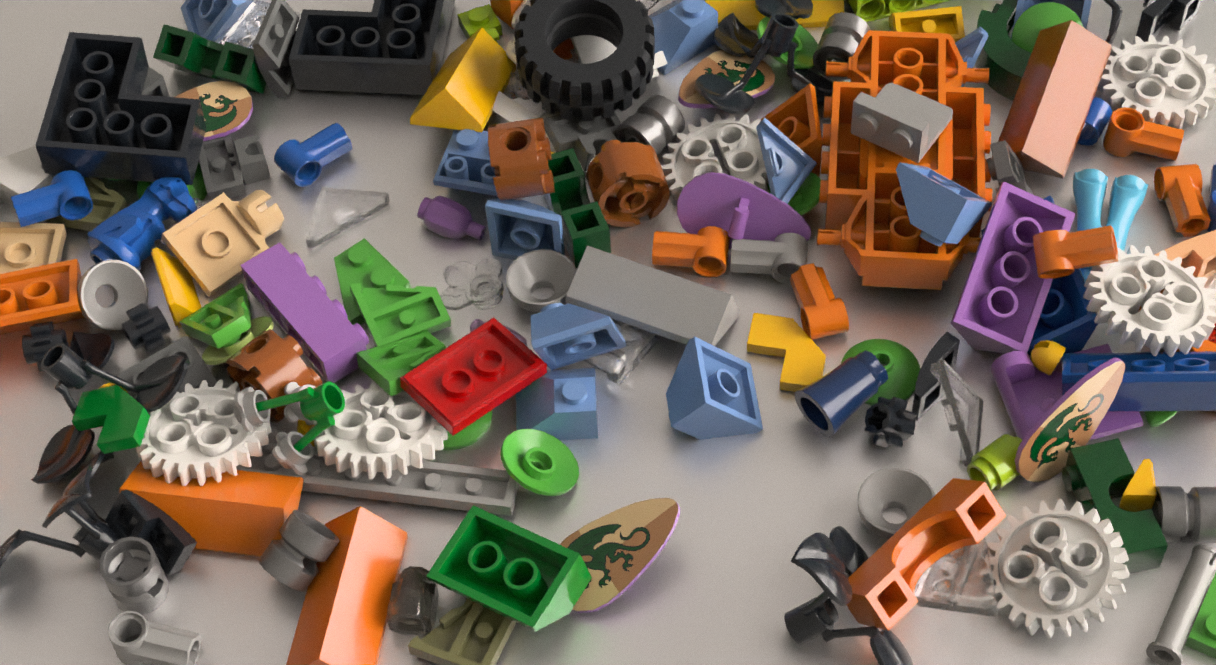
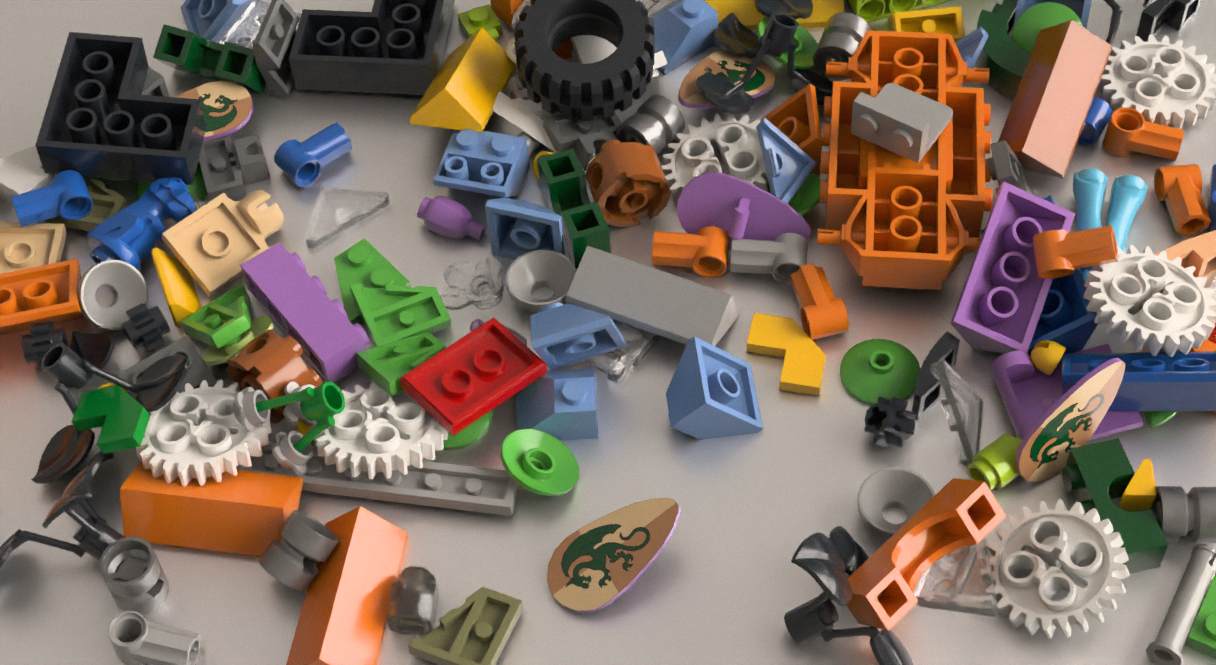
(141, 519): black slope -> none
(511, 570): green slope -> none
(520, 159): dark orange brick -> none
(841, 392): dark blue plant -> none
(938, 204): medium blue slope -> none

